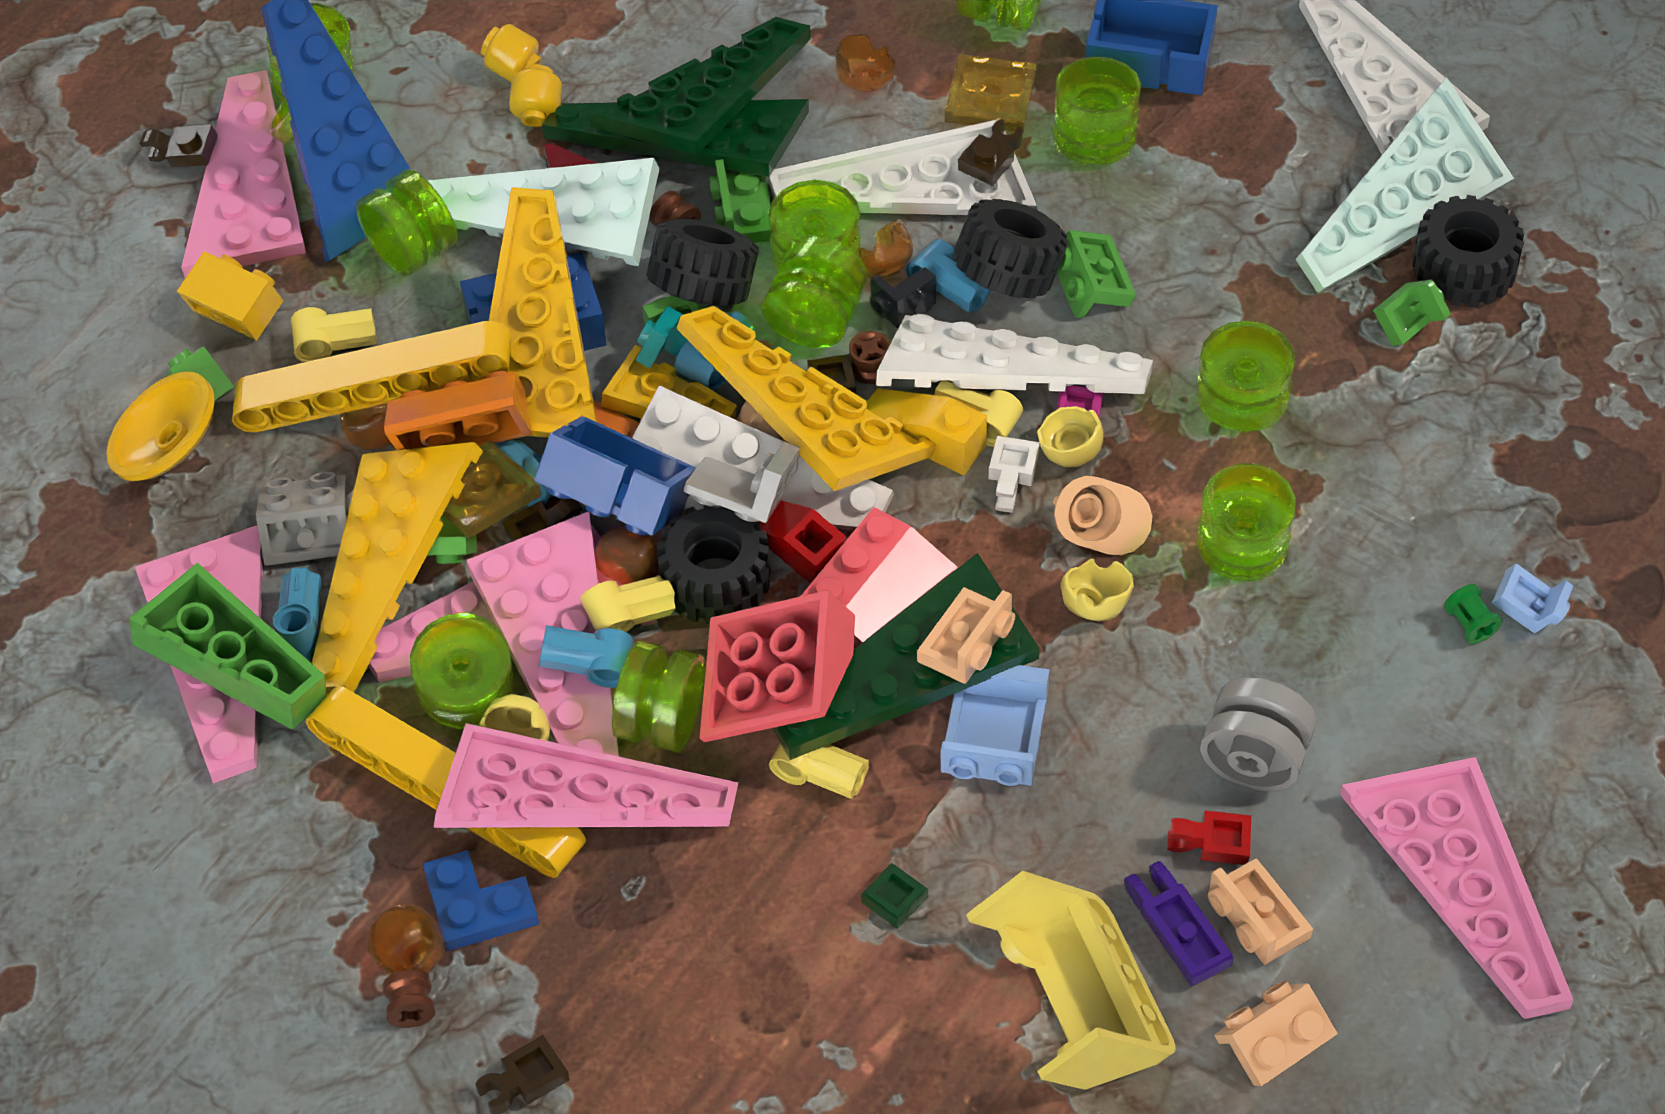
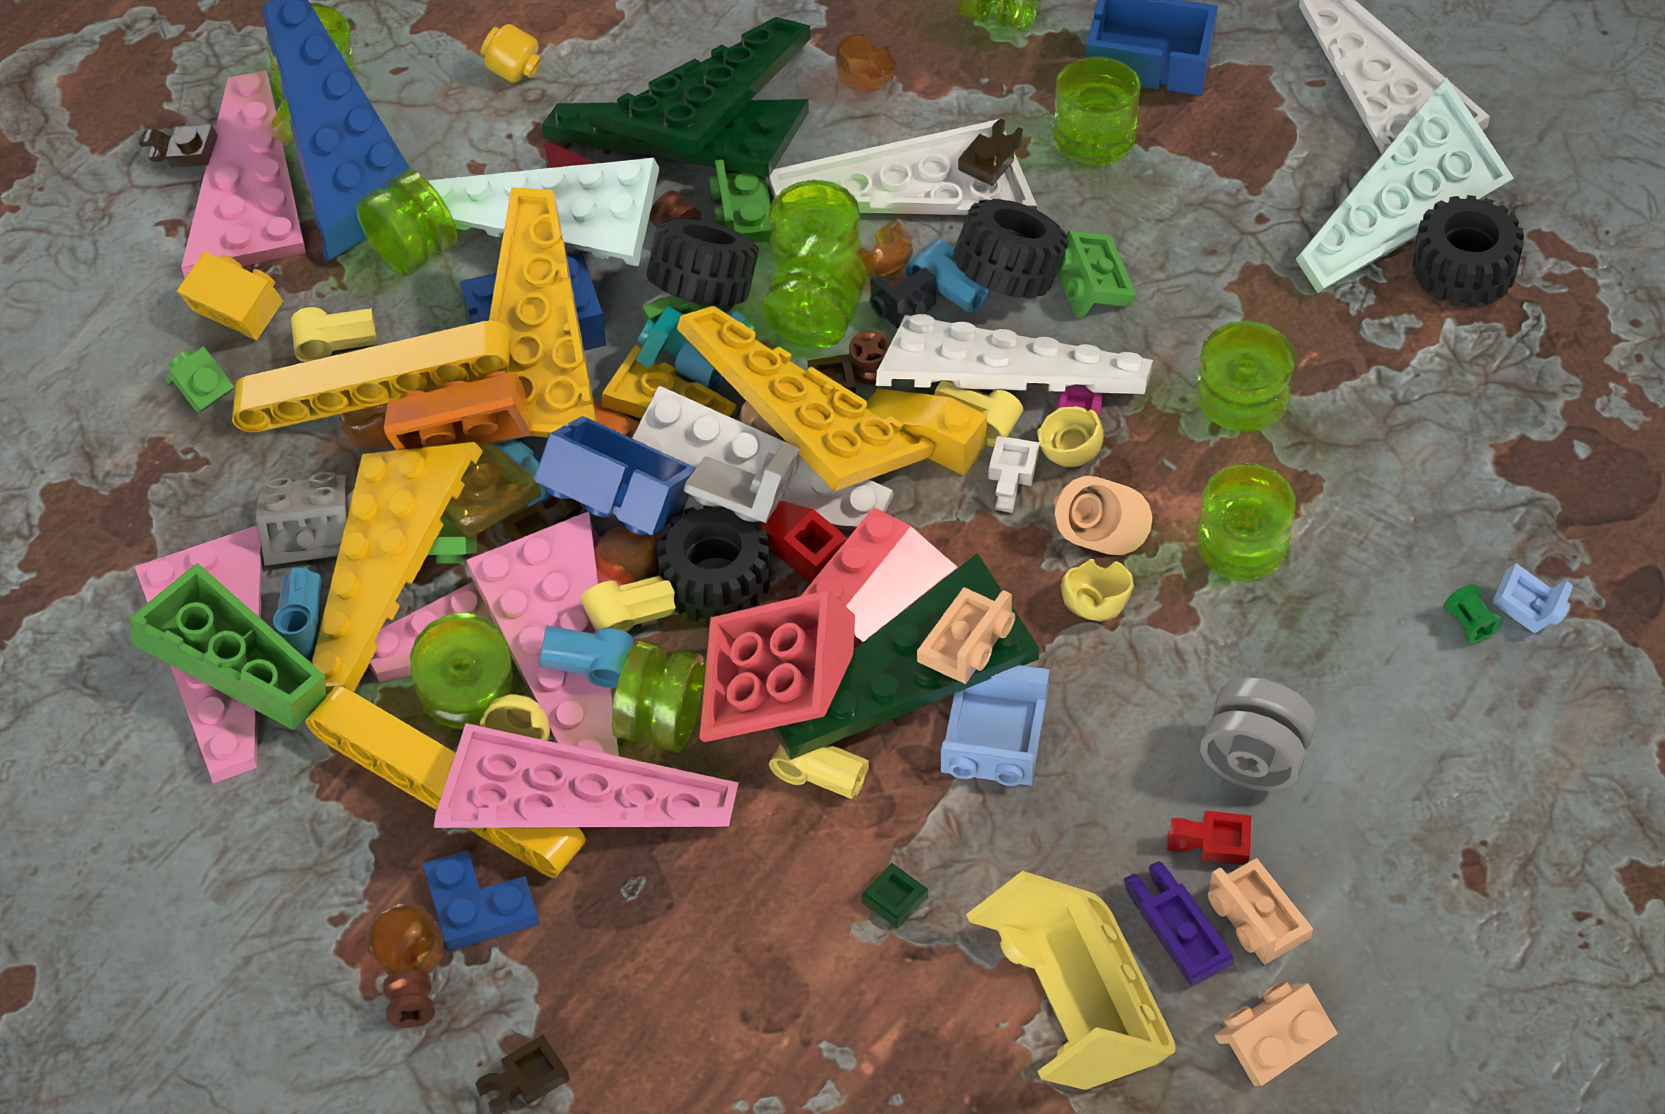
(161, 427): yellow dish -> none
(534, 94): yellow head -> none
(990, 91): clear yellow plate -> none
(1411, 310): bright green bracket -> none
(1458, 856): bright pink wing -> none

